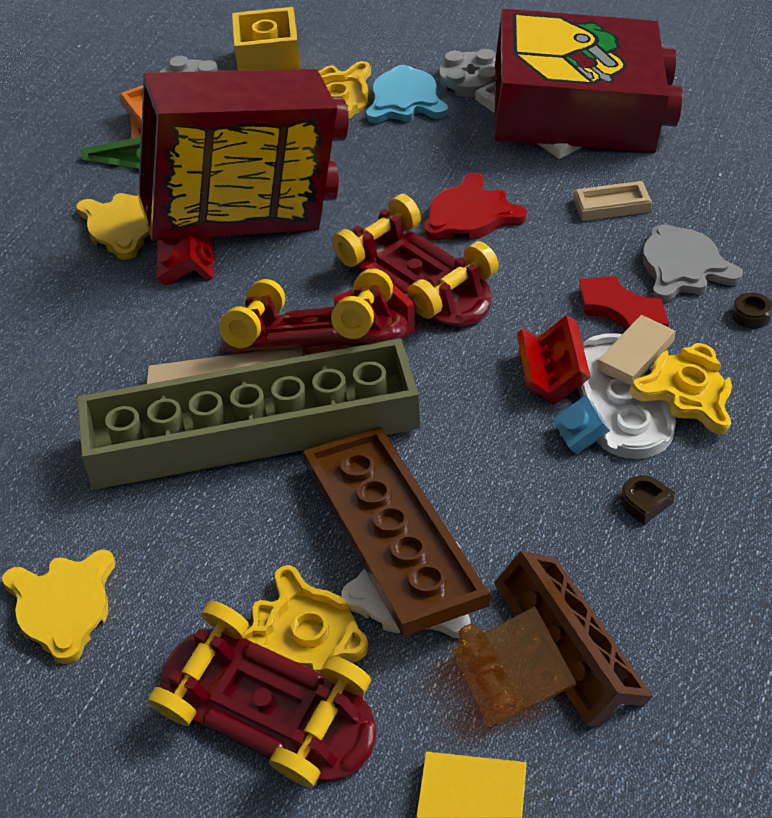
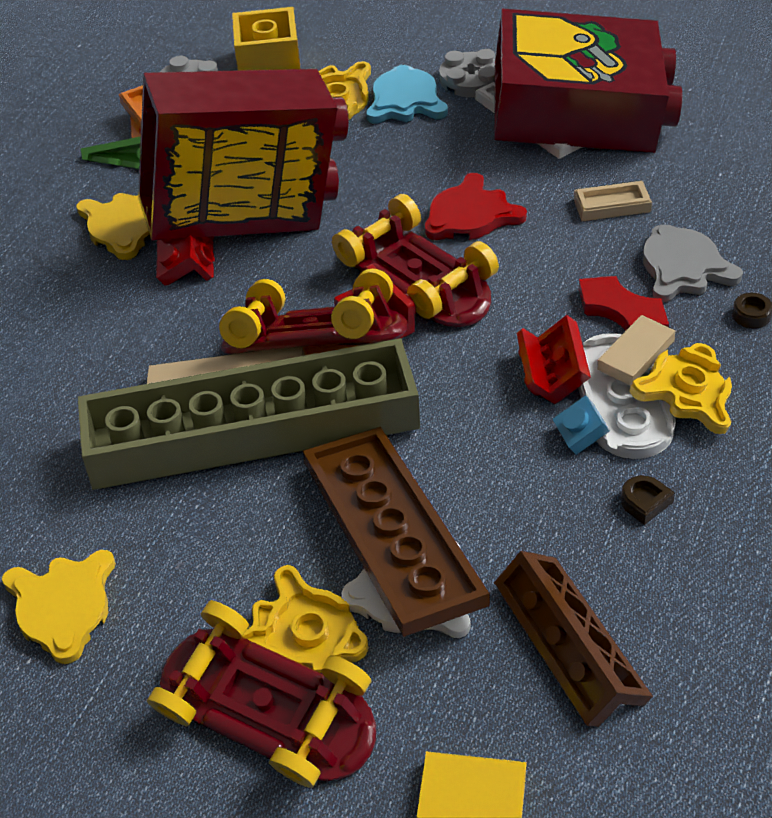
(511, 666): clear orange hinge -> none

